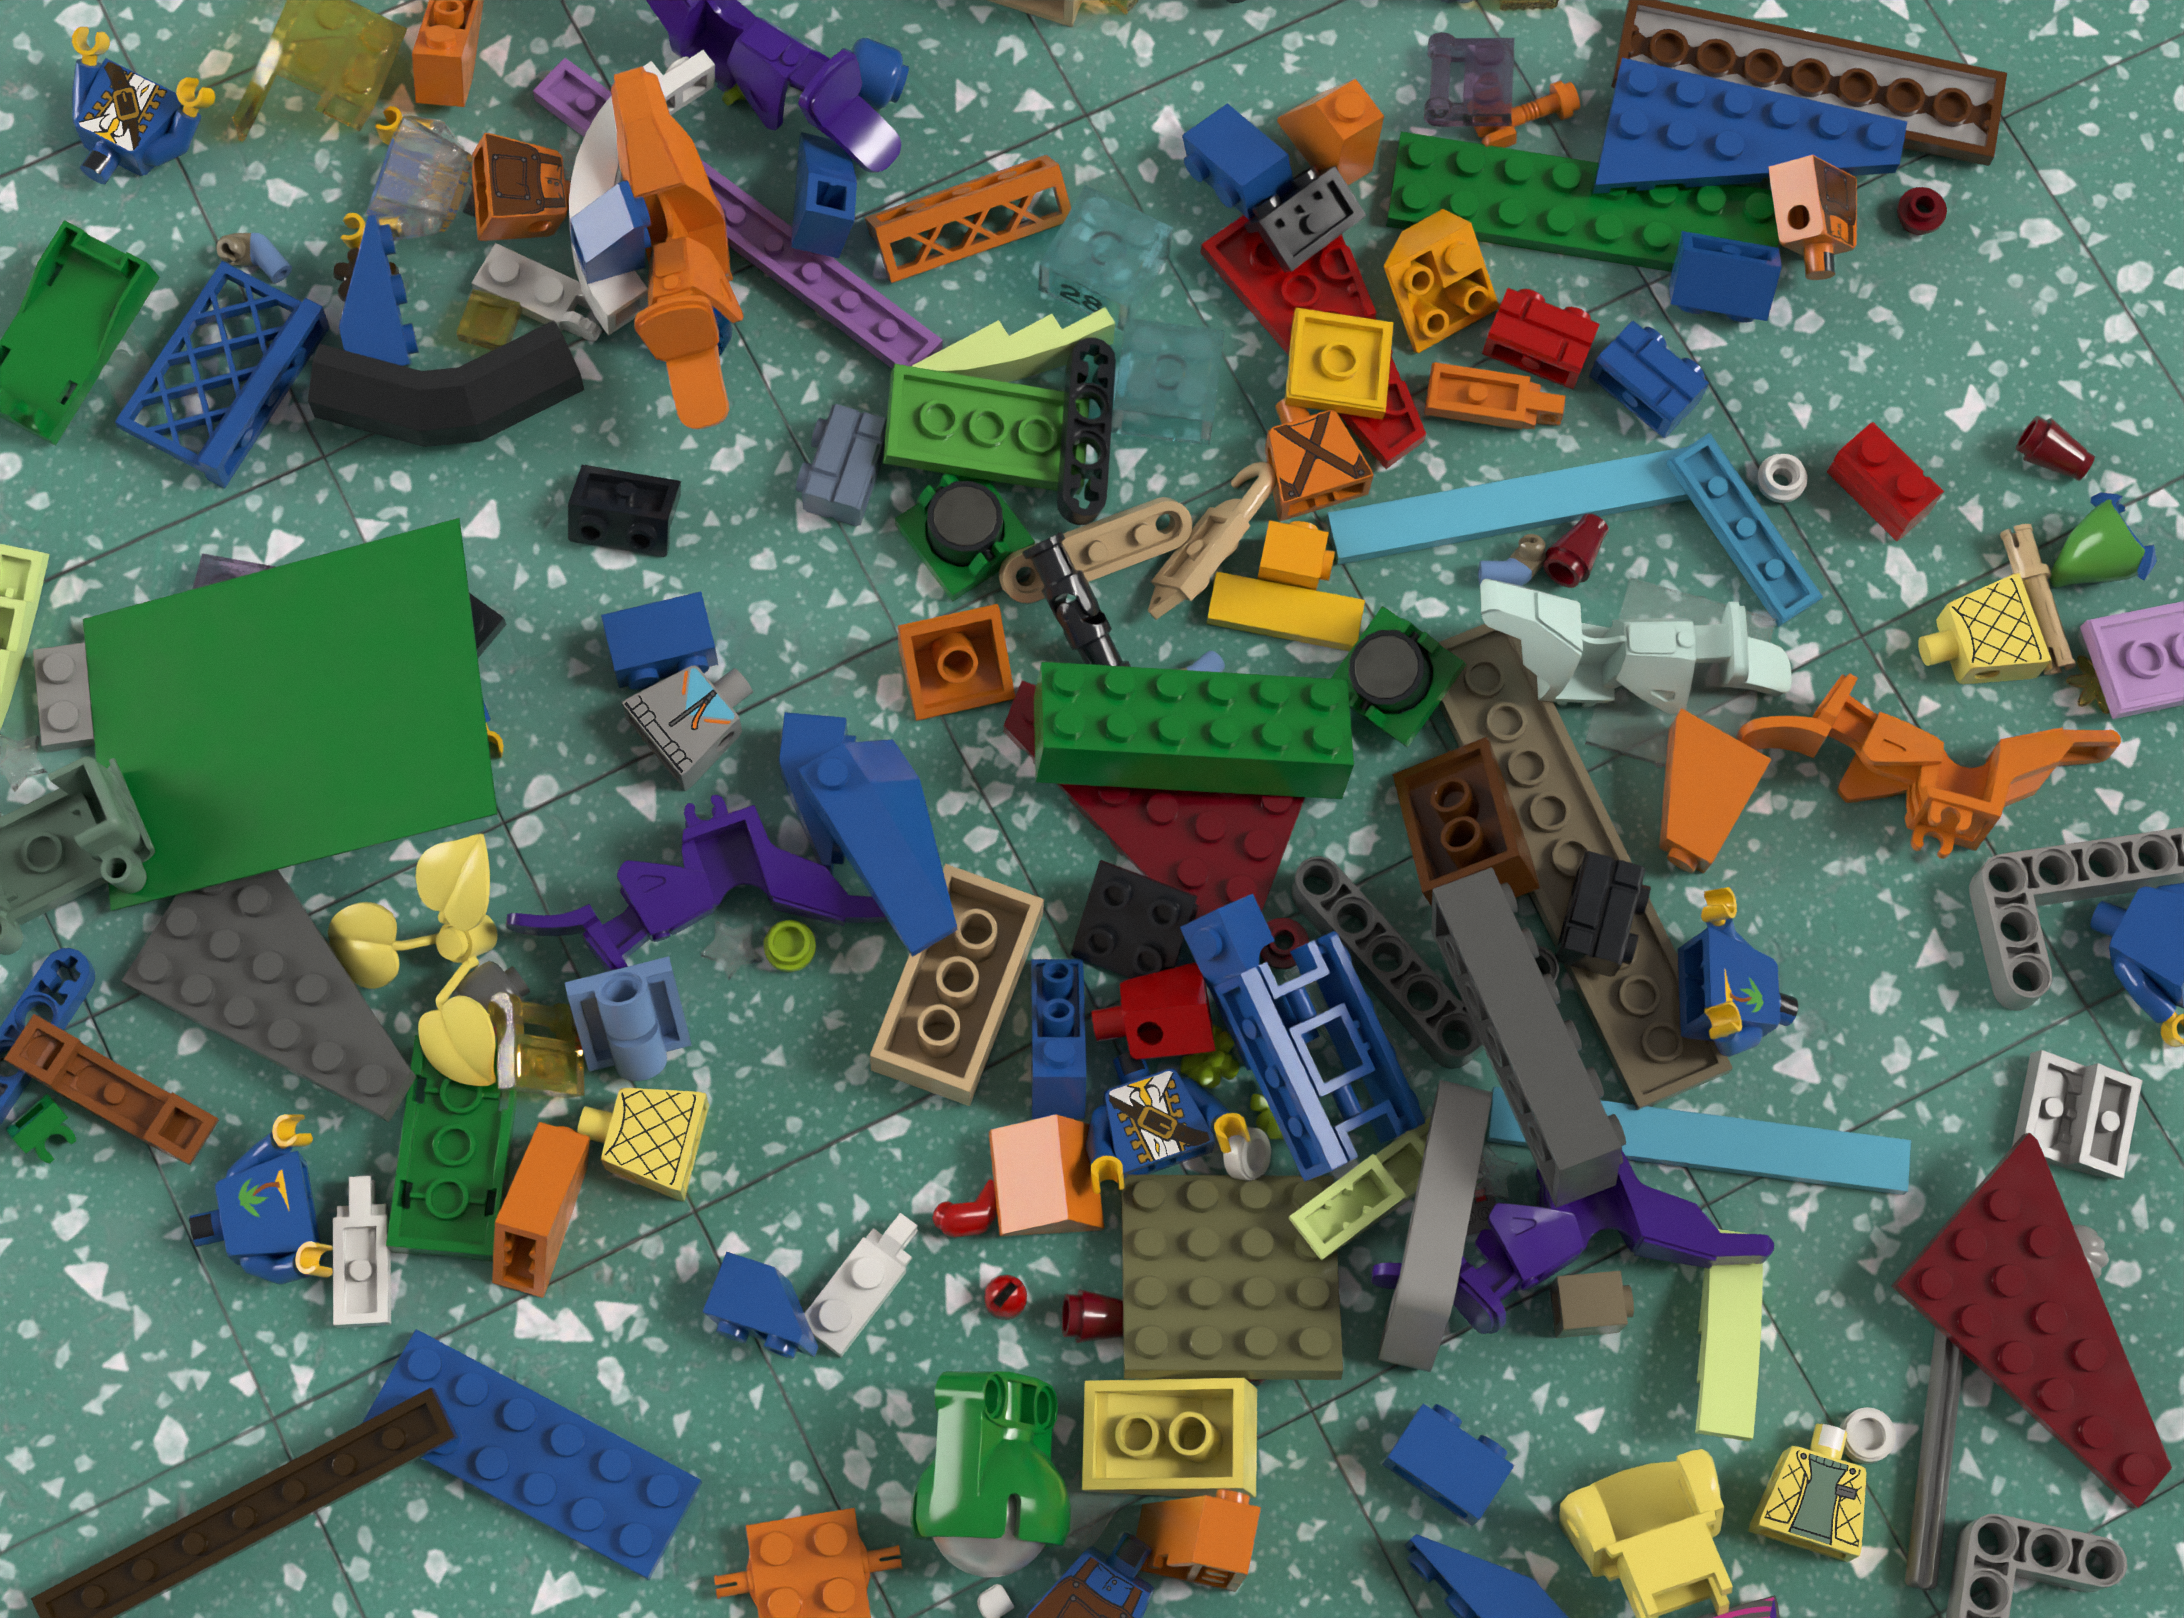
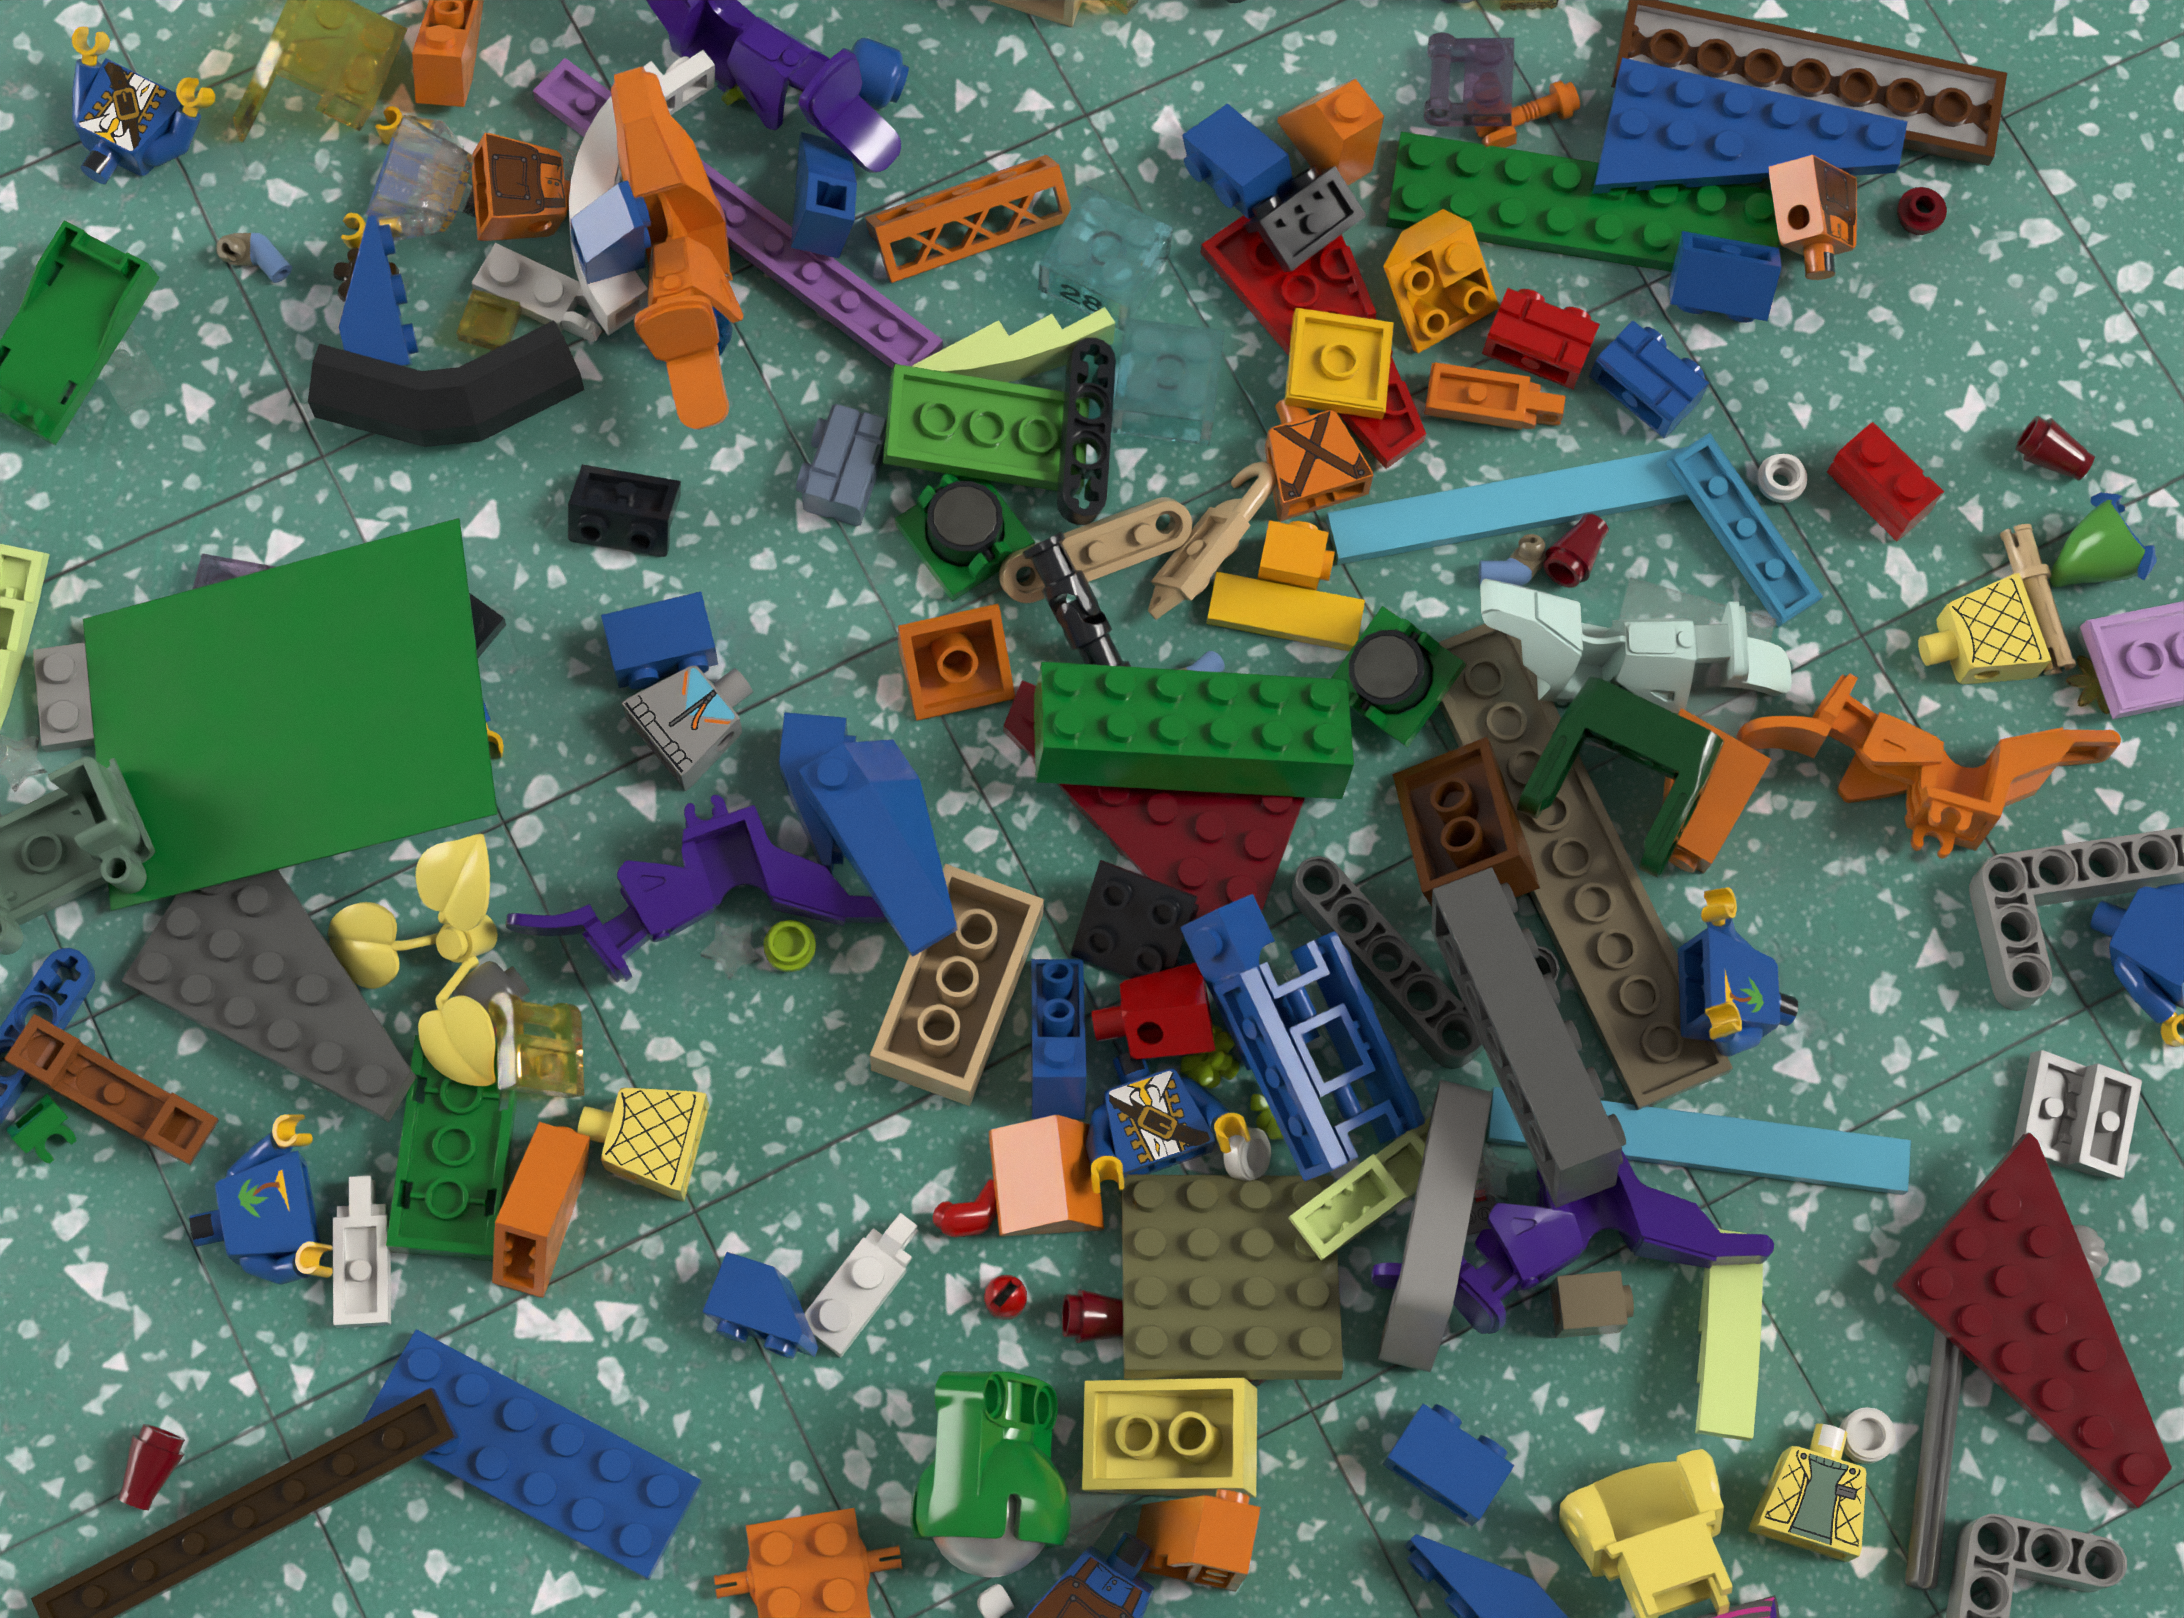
(149, 1465): none -> dark red cone
(265, 383): blue fence -> none
(629, 1018): medium blue plate -> none
(1281, 958): dark red plate -> none
(1601, 914): black brick -> none
(1642, 734): none -> dark green connector

